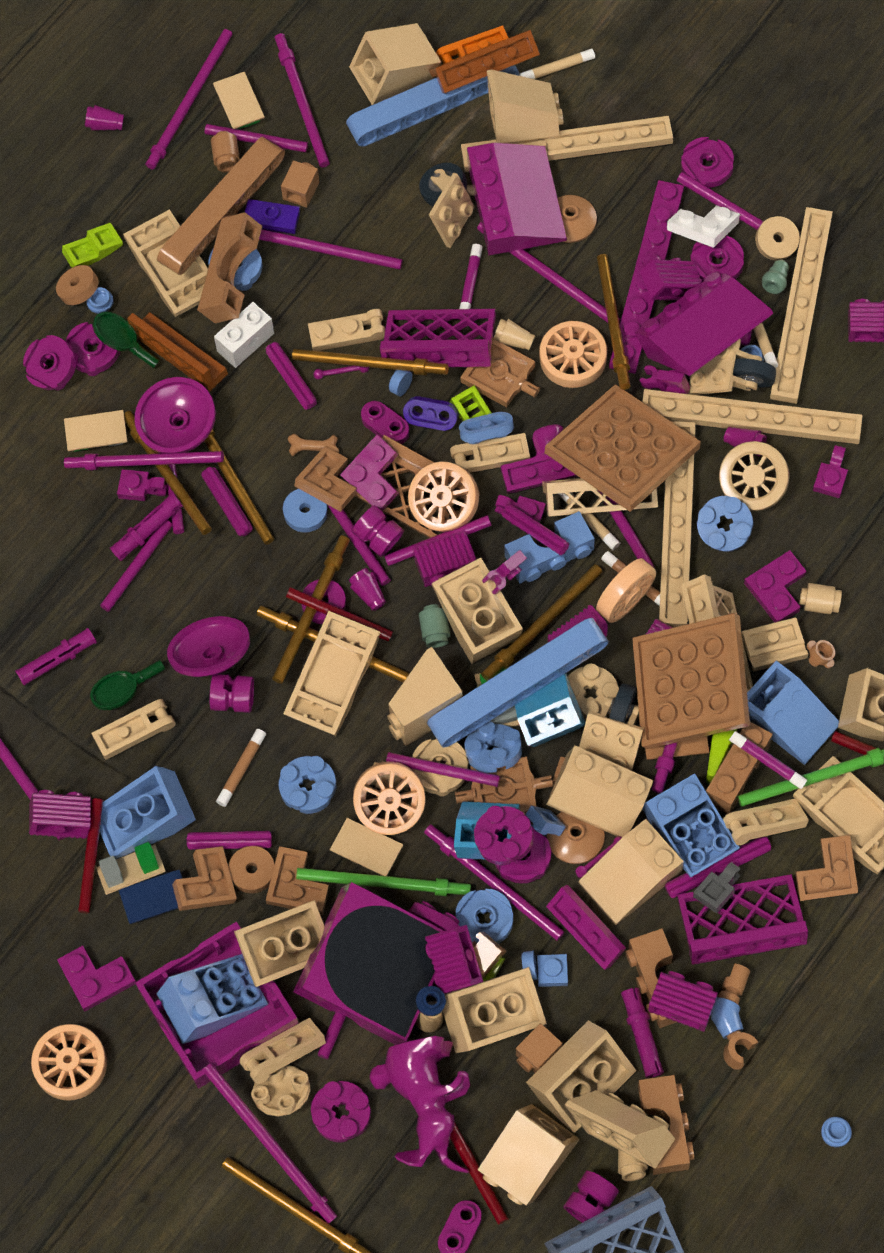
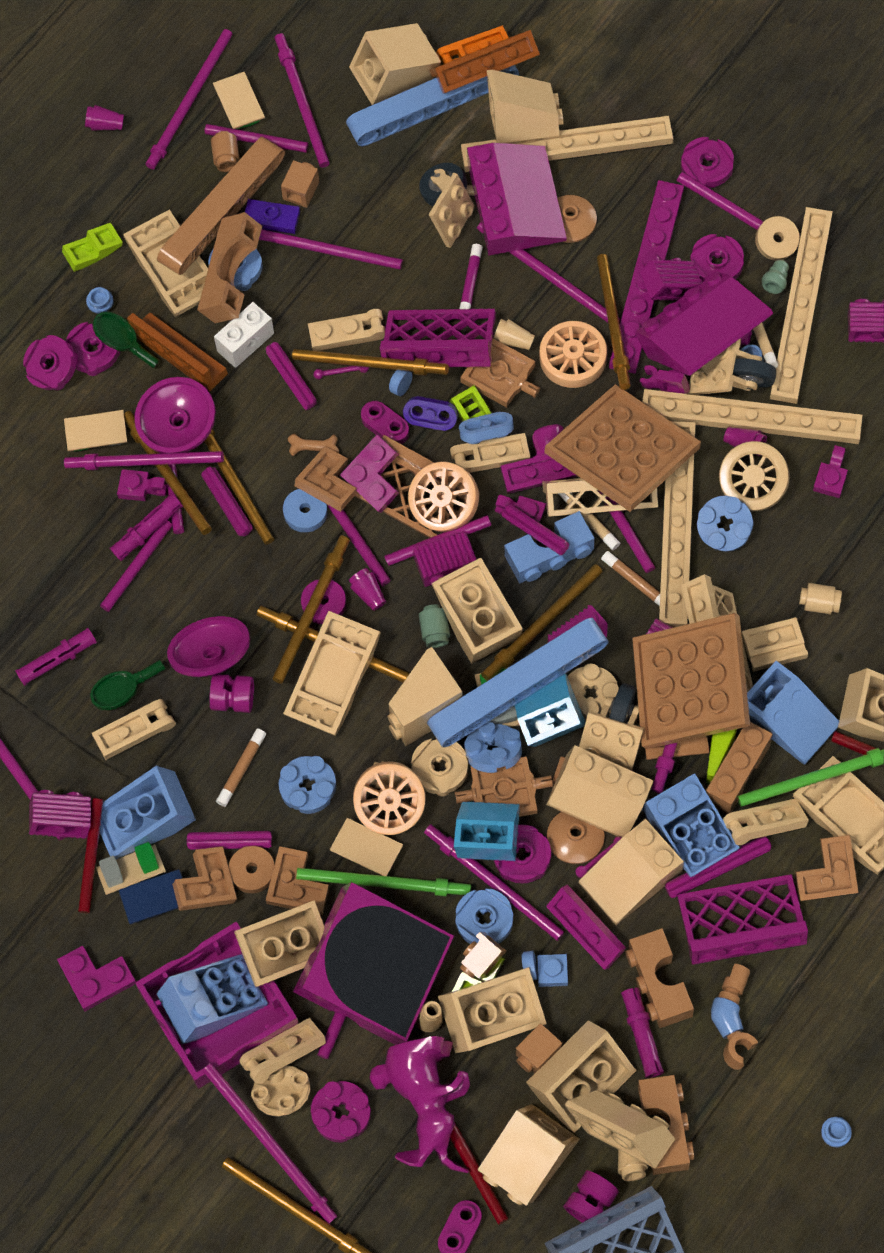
(68, 1061): light nougat wheel -> none
(77, 285): medium nougat piece -> none
(324, 607): dark red bar -> none
(381, 534): magenta wheel -> none
(424, 1007): dark blue plate -> none
(429, 914): magenta plate -> none
(445, 770): magenta bar -> none
(453, 959): magenta brick -> none
(508, 570): magenta plate -> none
(510, 849): magenta plate -> none
(545, 821): medium blue plate -> none
(559, 65): tan bar -> none
(626, 590): light nougat wheel -> none
(683, 1000): magenta brick -> none
(707, 229): white plate -> none
(717, 889): dark grey plate -> none
(768, 760): magenta bar -> none
(770, 586): magenta plate -> none
(821, 653): medium nougat plate -> none

